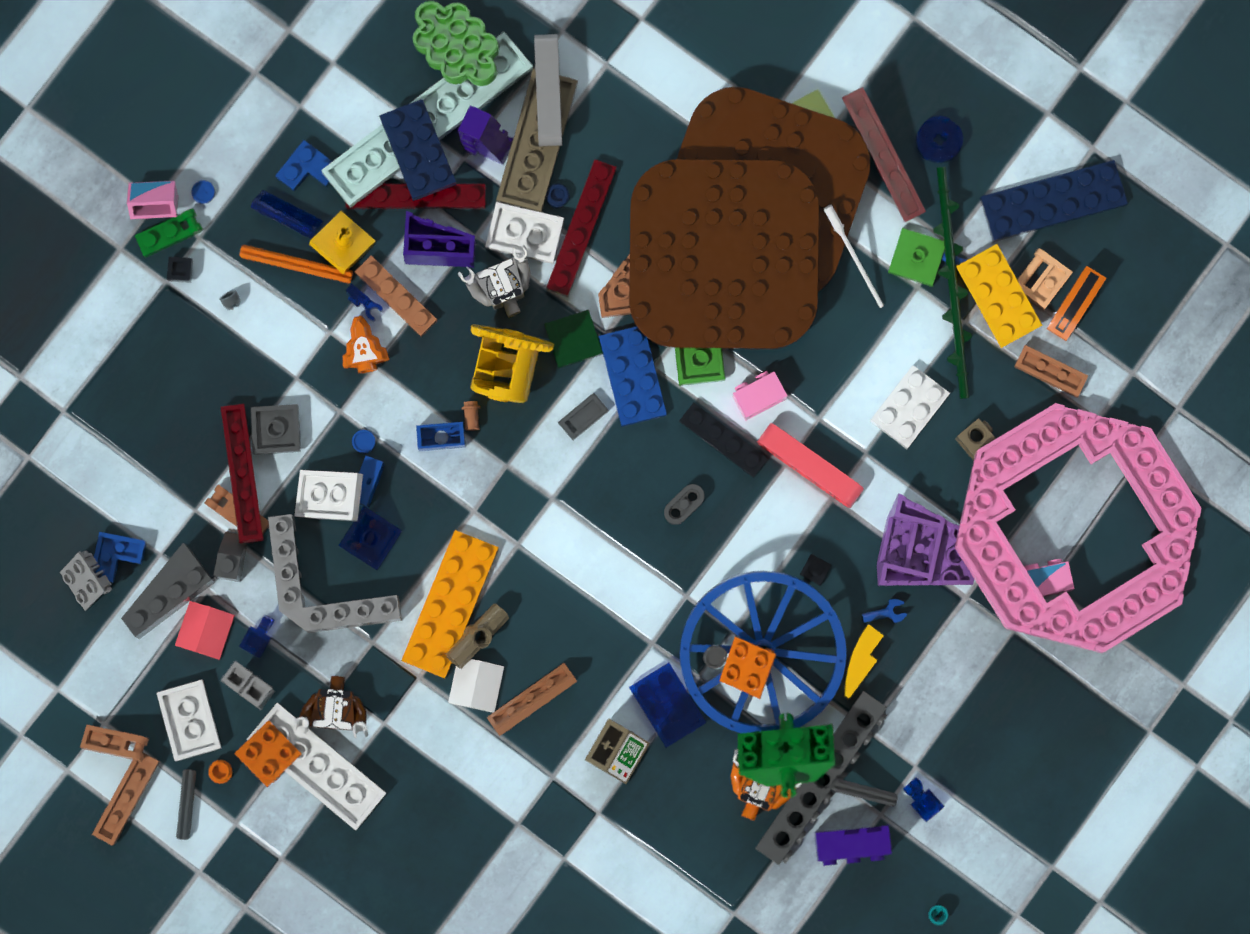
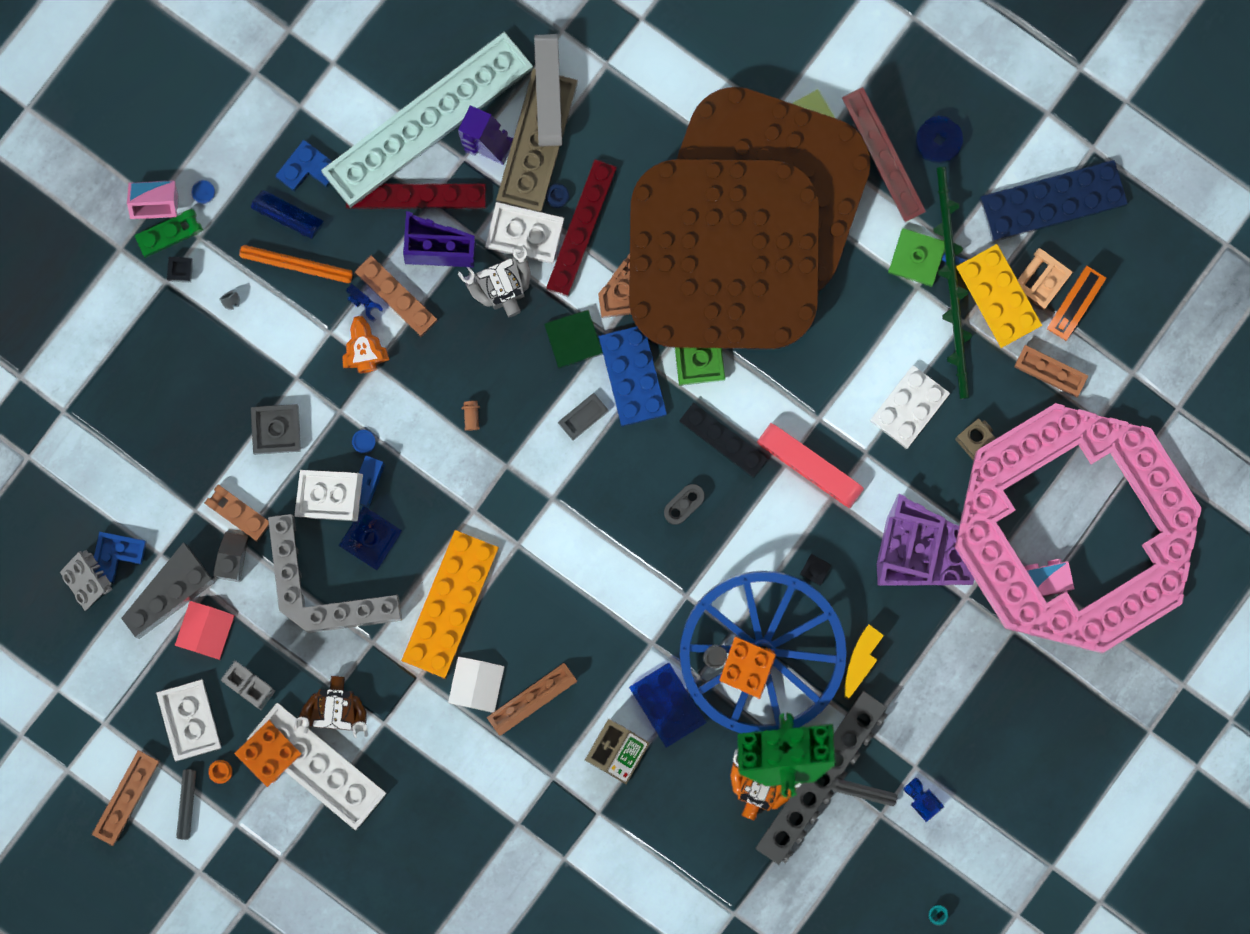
(113, 743): nougat plate -> none
(241, 473): dark red plate -> none
(257, 640): clear blue plate -> none
(342, 242): yellow tile -> none
(417, 150): dark blue plate -> none
(426, 436): blue piece -> none
(456, 43): bright green plate -> none
(467, 647): dark tan piece -> none
(495, 362): yellow piece -> none
(759, 395): bright pink brick -> none
(839, 228): white piece -> none
(853, 845): dark purple wedge -> none
(885, 613): blue bar -> none

